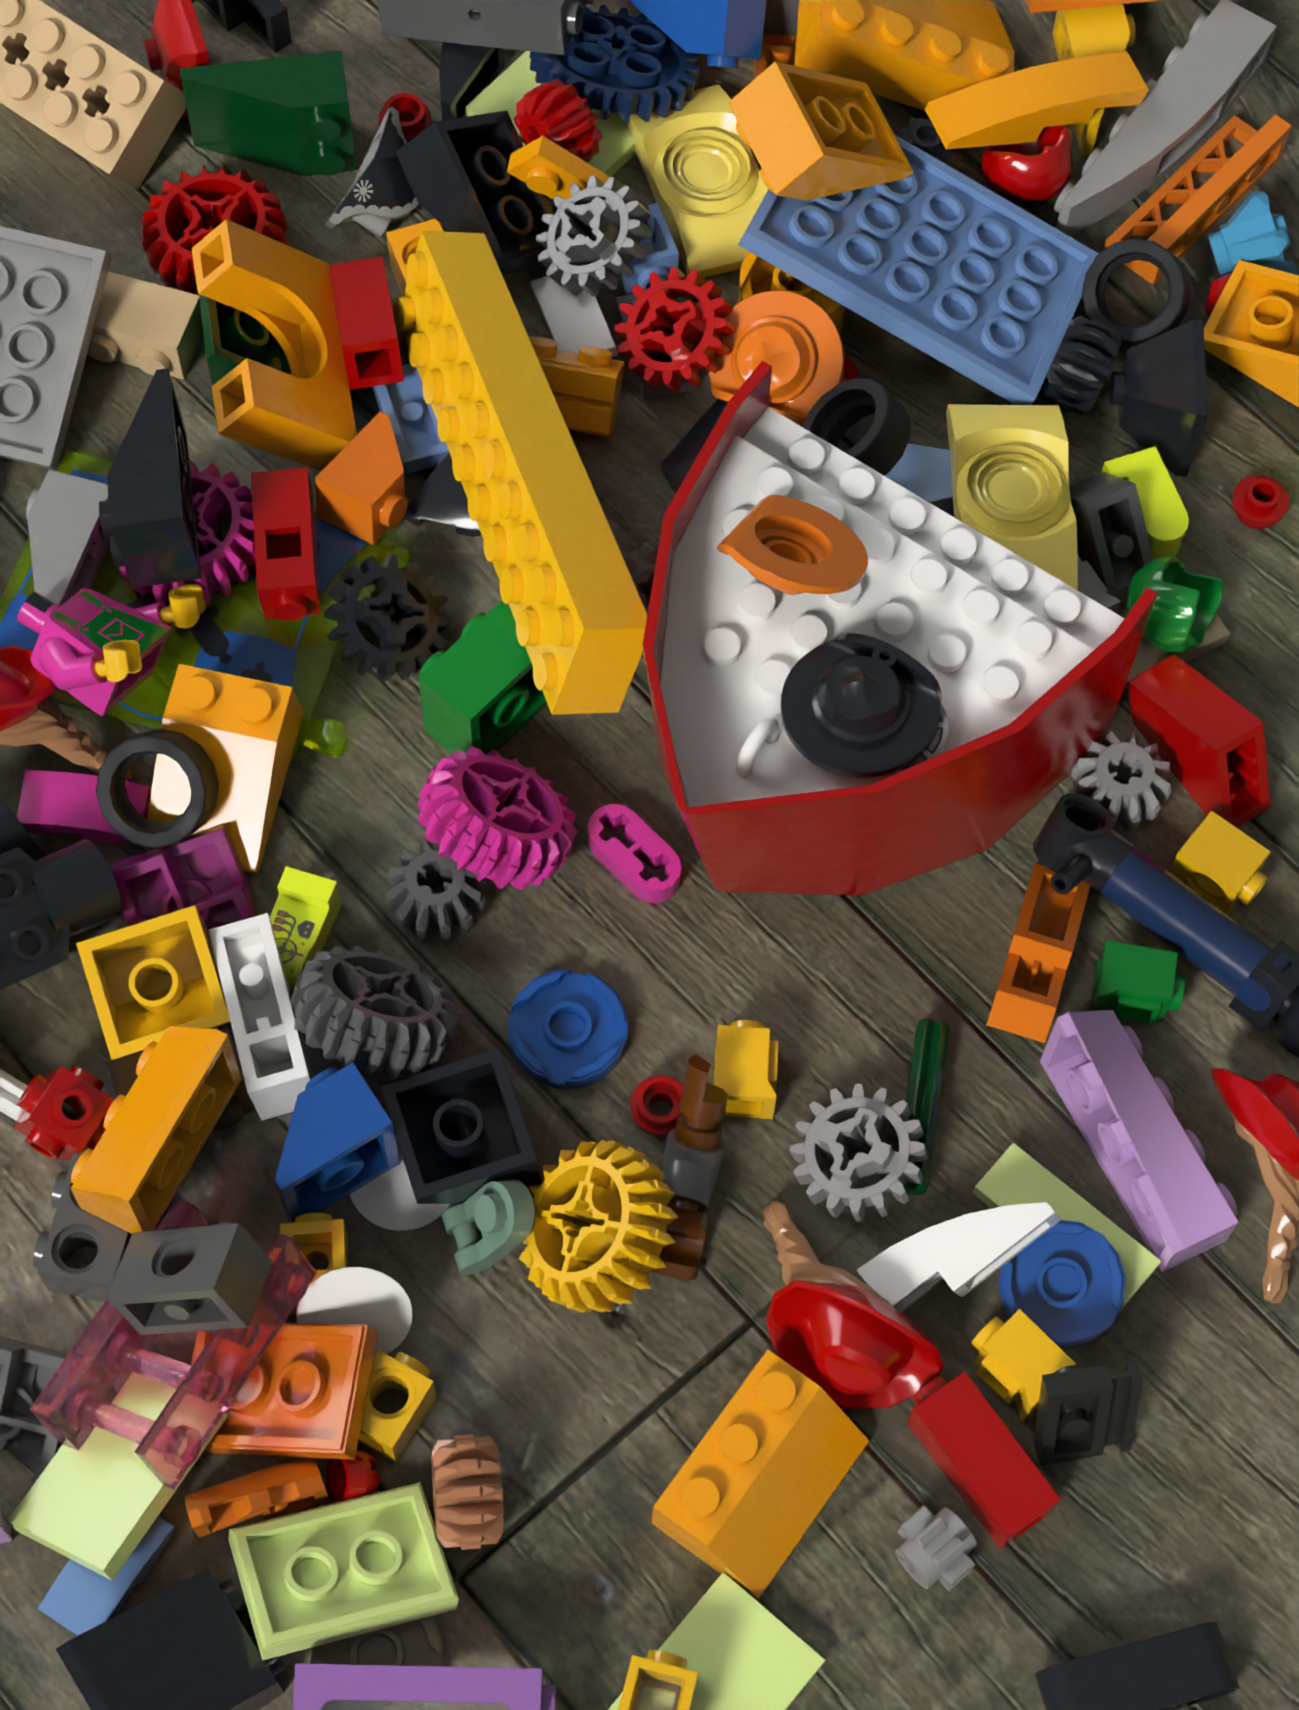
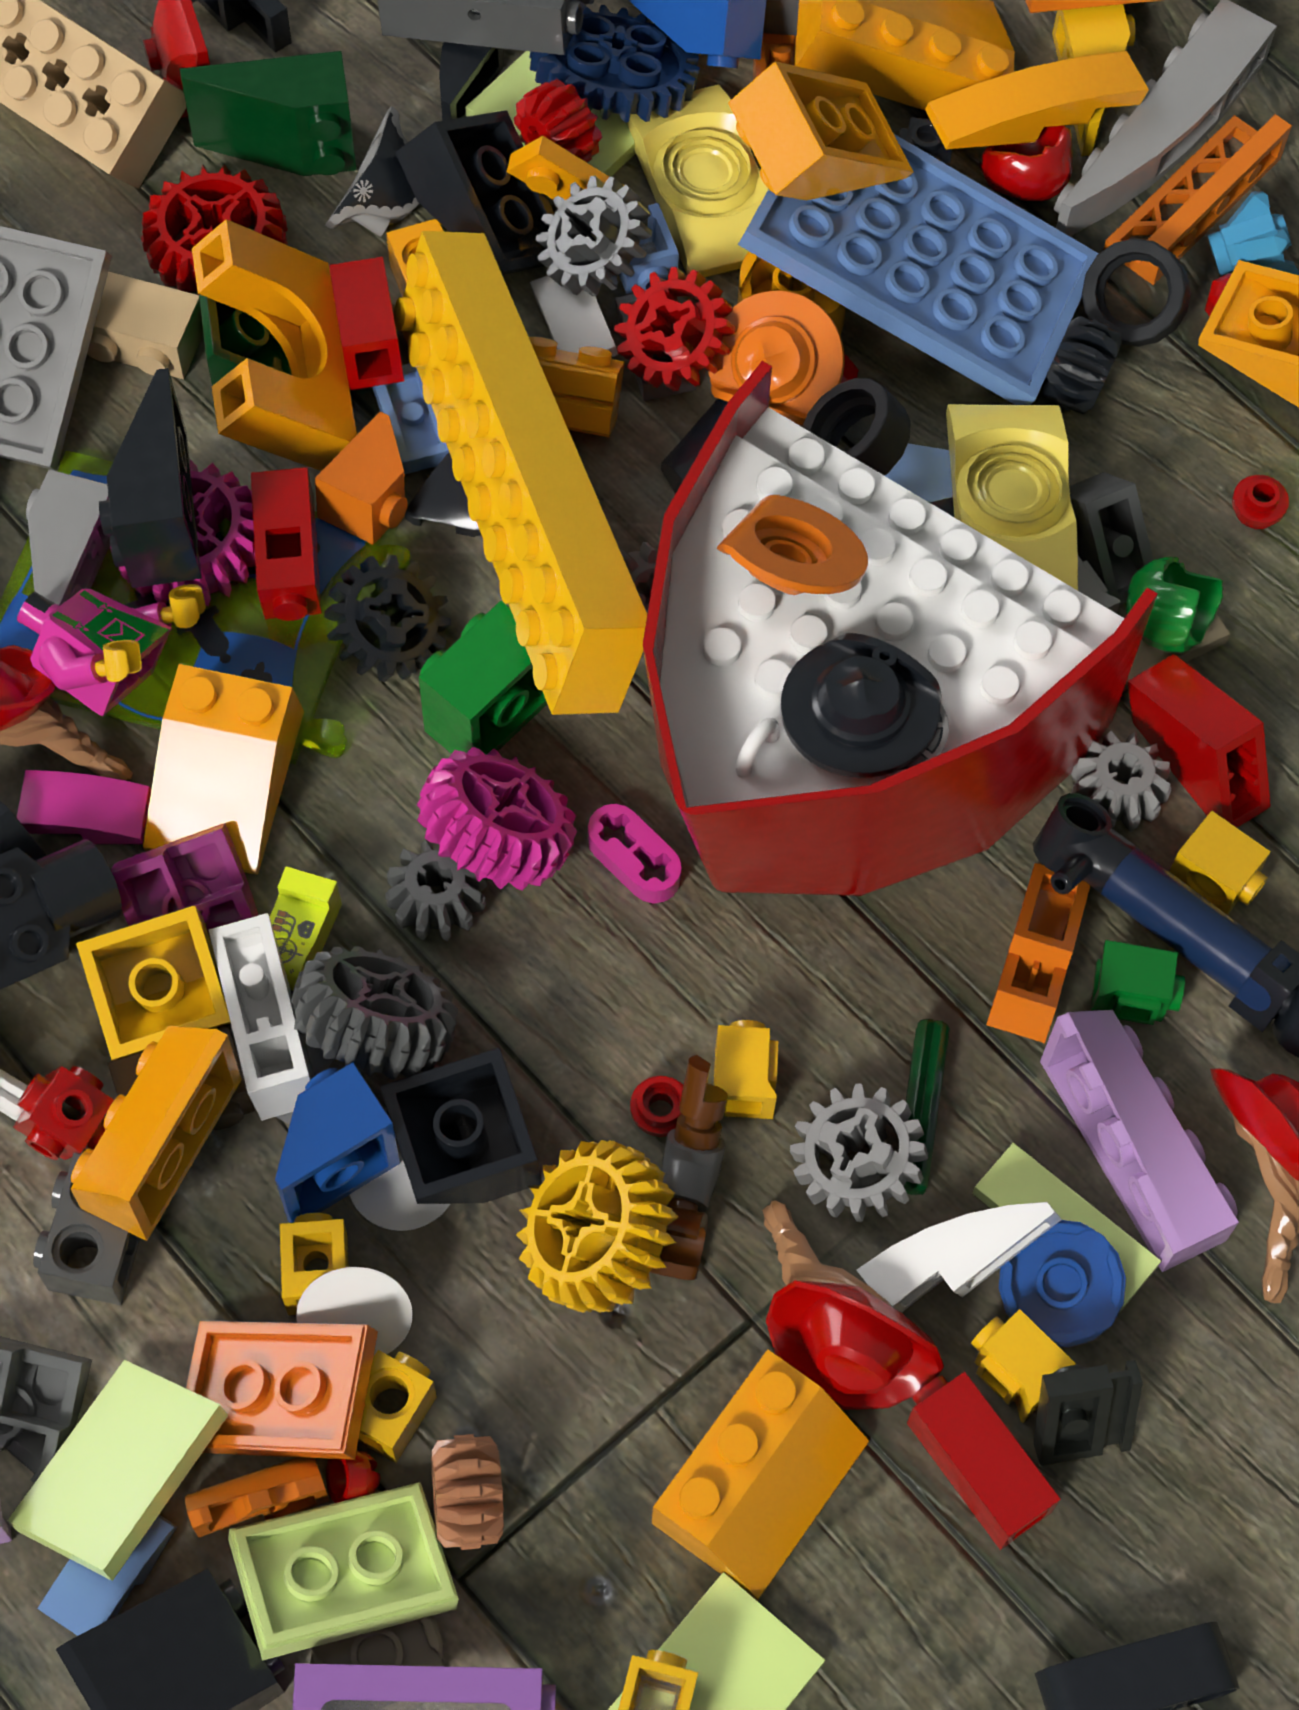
(112, 1349): clear pink fence -> none
(121, 813): black tyre -> none
(190, 1279): dark grey brick -> none
(413, 114): red plate -> none
(503, 1215): sand green plate -> none
(567, 1029): blue tile -> none
(936, 1548): light grey gear -> none
(1159, 500): neon yellow leg -> none
(1165, 394): black slope -> none

